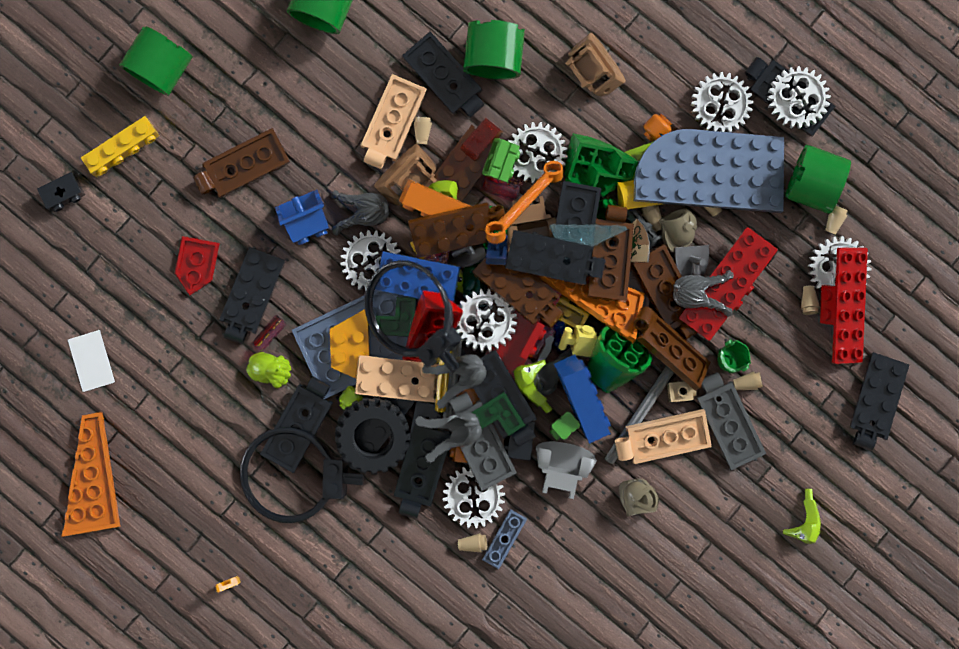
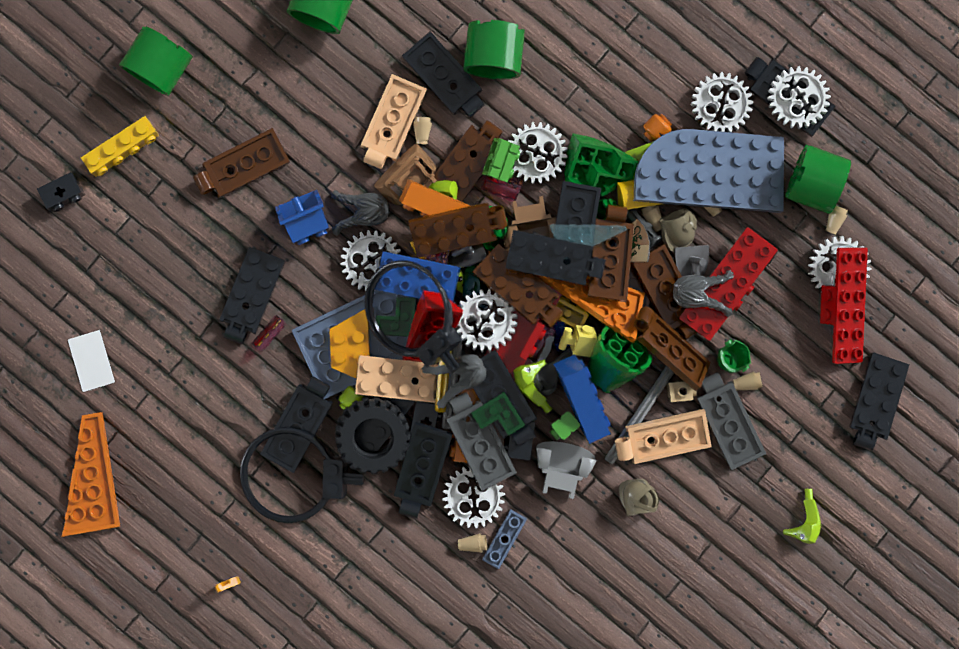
(196, 263): red tile -> none
(269, 369): lime hair -> none
(464, 429): dark grey hair -> none
(480, 139): clear red slope -> none
(497, 253): dark blue bracket -> none
(518, 208): orange piece -> none
(593, 64): medium nougat piece -> none
(809, 301): tan cone -> none

